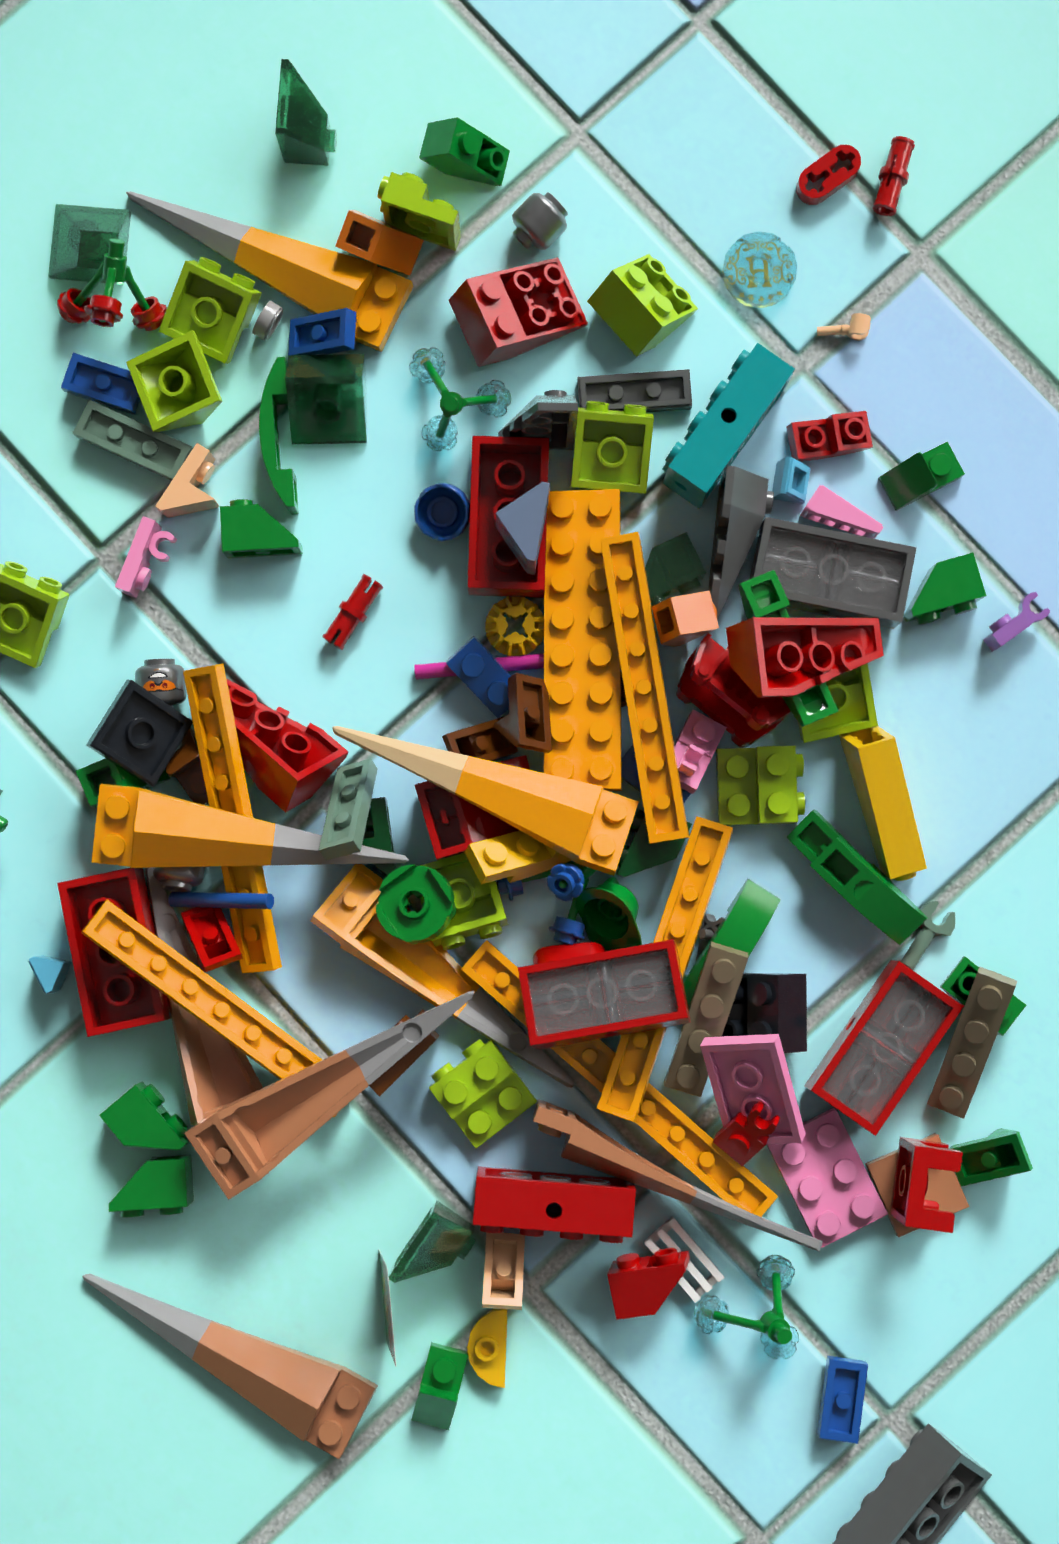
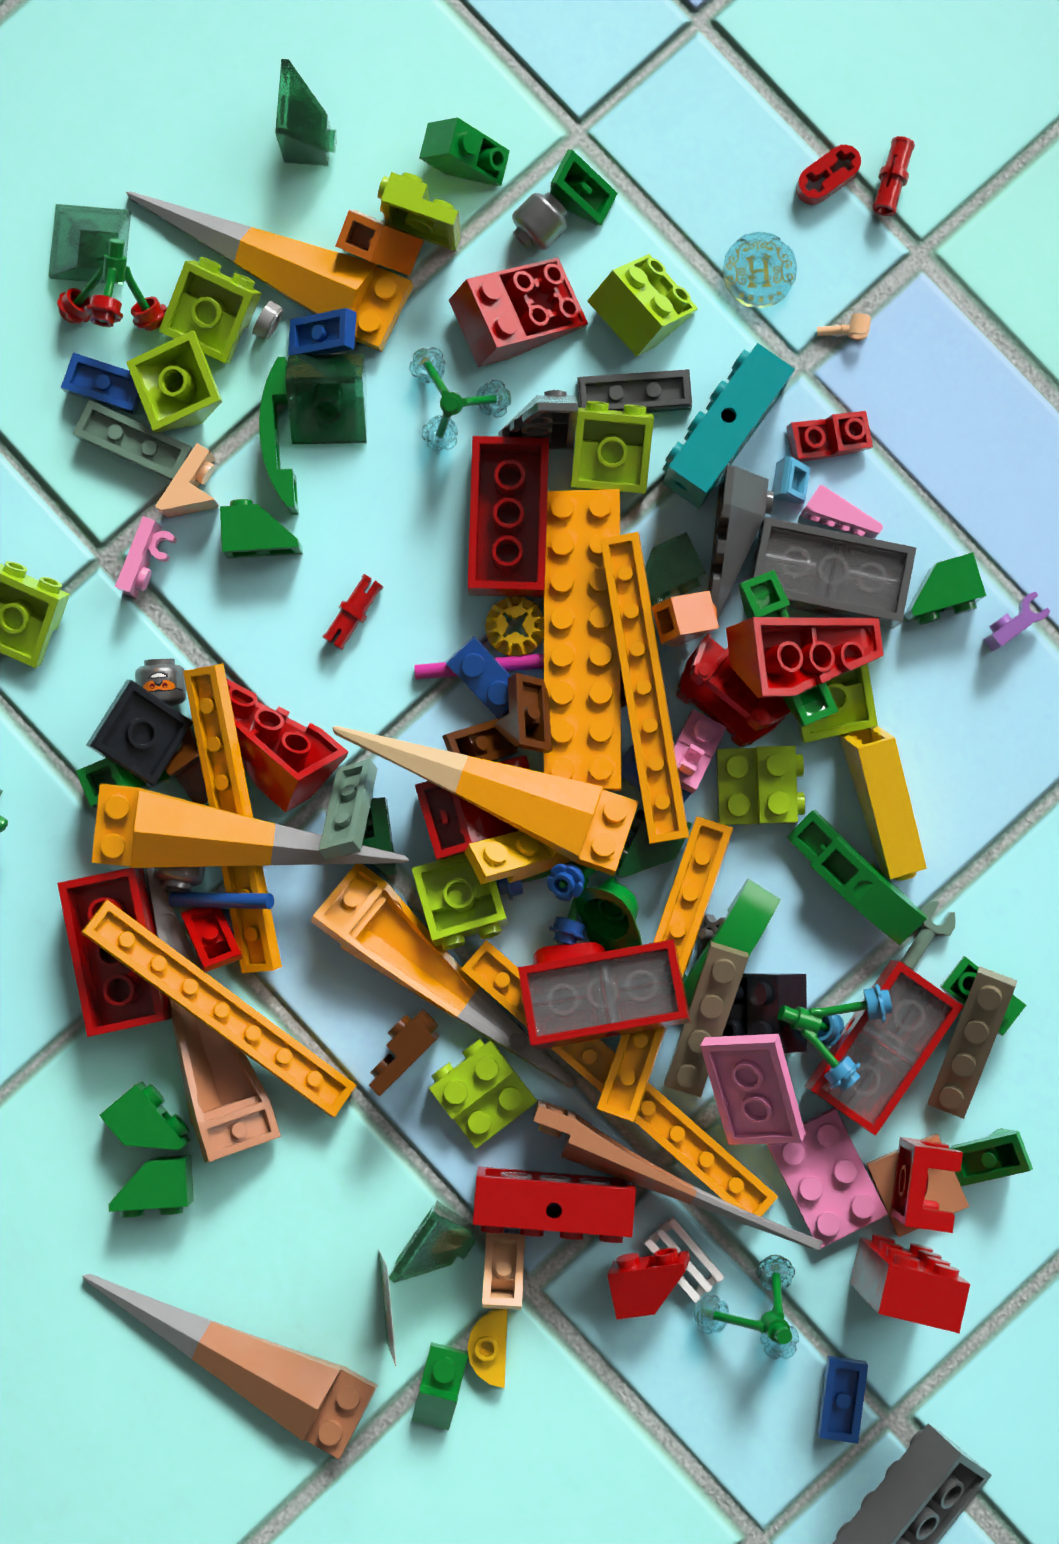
(49, 972): medium azure slope -> none
(266, 1126): nougat plate -> none
(394, 900): green plate -> none
(442, 511): blue hair -> none
(523, 524): sand blue slope -> none
(582, 189): none -> green slope
(745, 1136): red plate -> none
(825, 1026): none -> plant
(910, 1283): none -> red brick
(921, 475): green slope -> none

